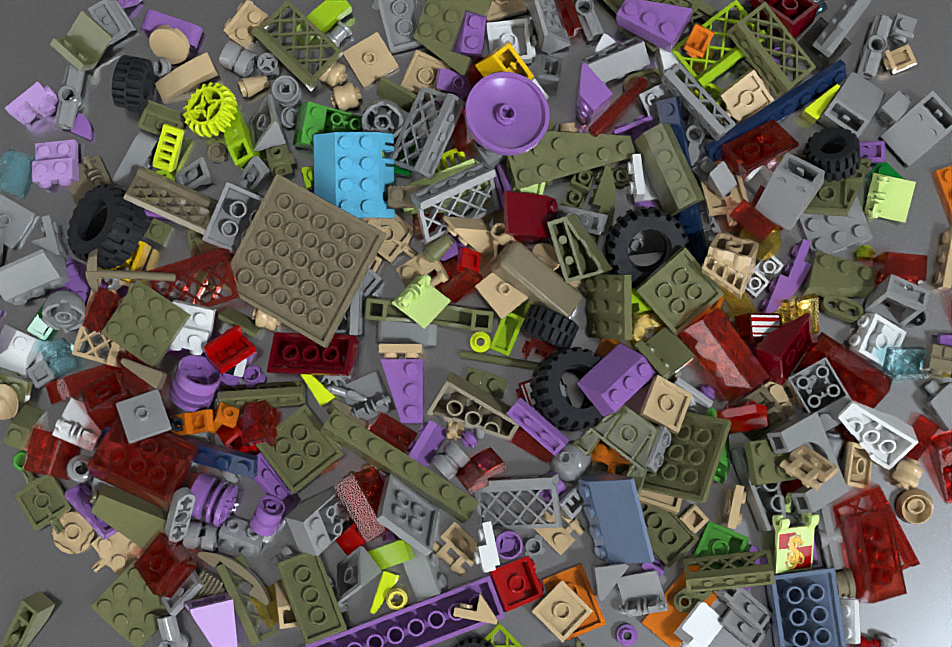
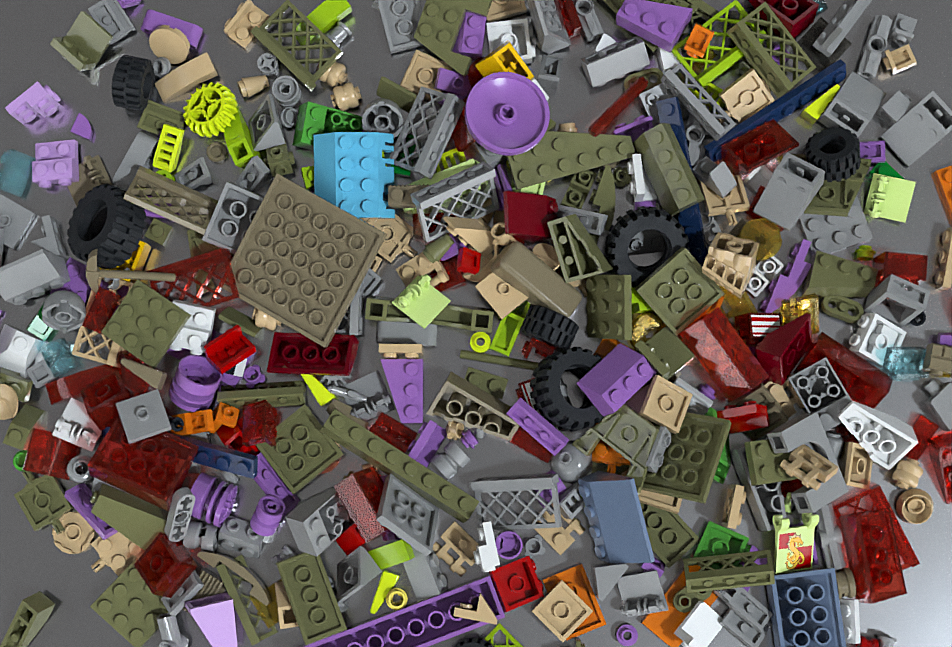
(68, 109): light grey piece -> none
(235, 57): light grey wheel -> none
(370, 60): tan plate -> none
(461, 284): clear red plate -> none
(479, 468): clear red slope -> none
(591, 96): medium lavender slope -> none
(694, 518): tan slope -> none
(752, 220): clear red plate -> none

